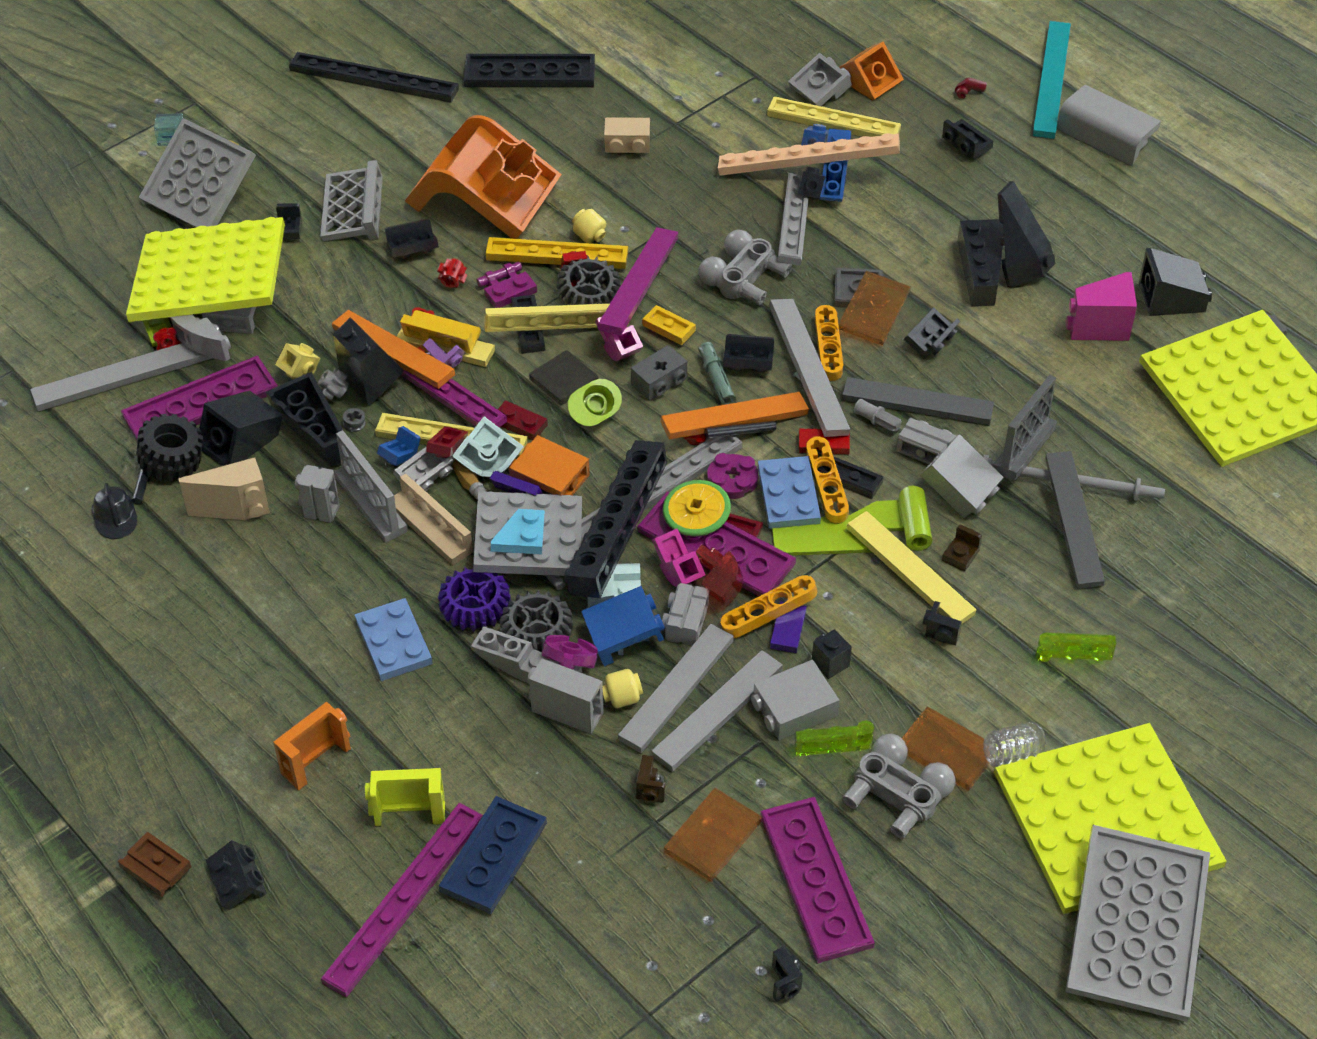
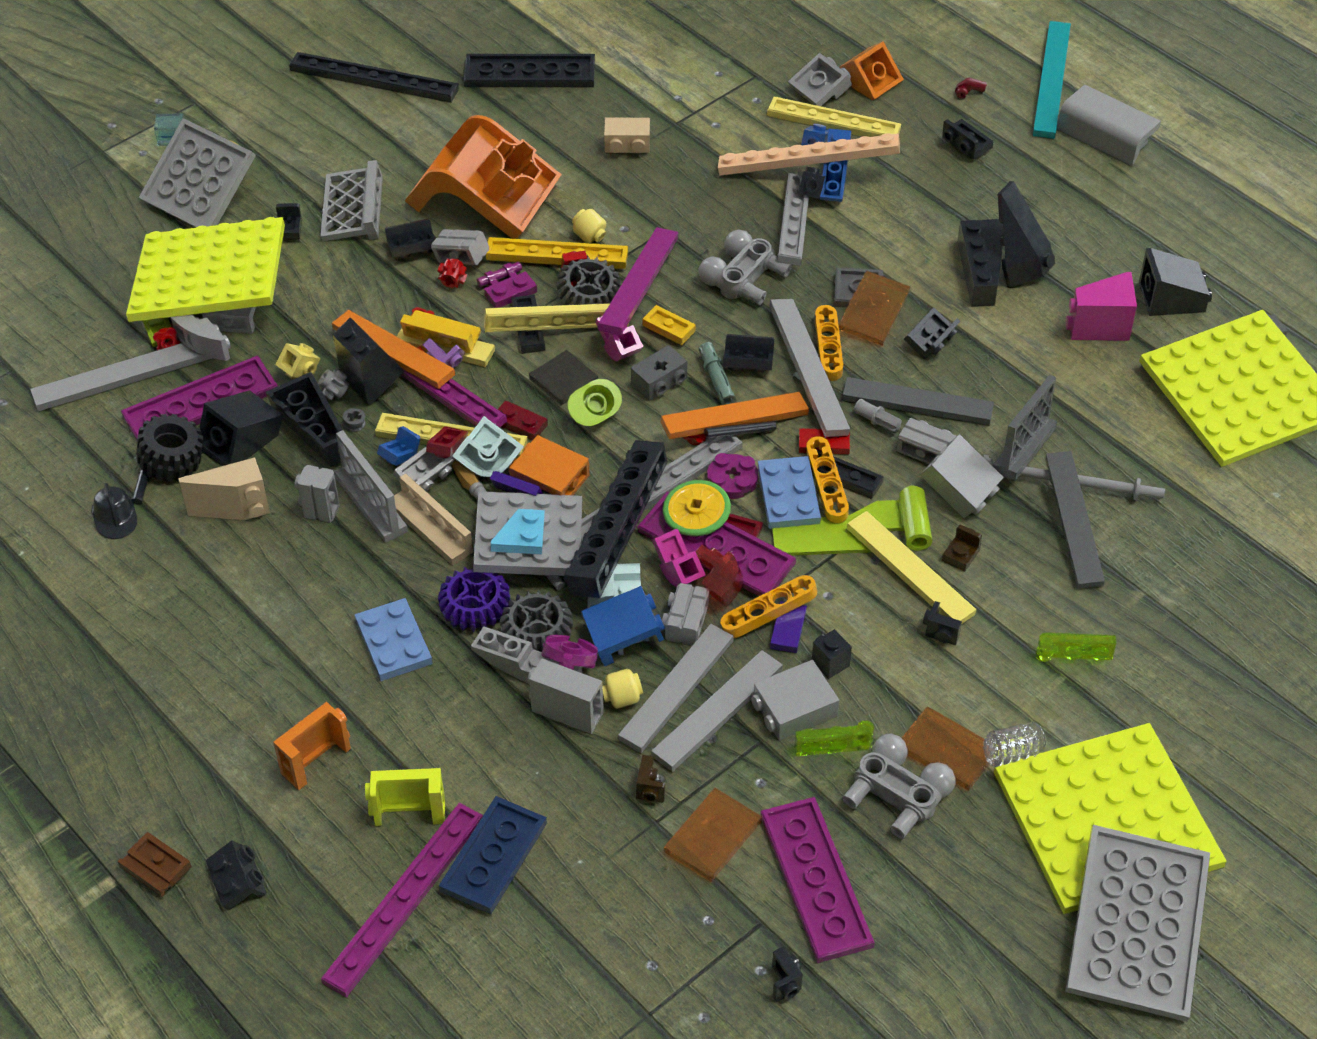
(461, 245): none -> light grey brick

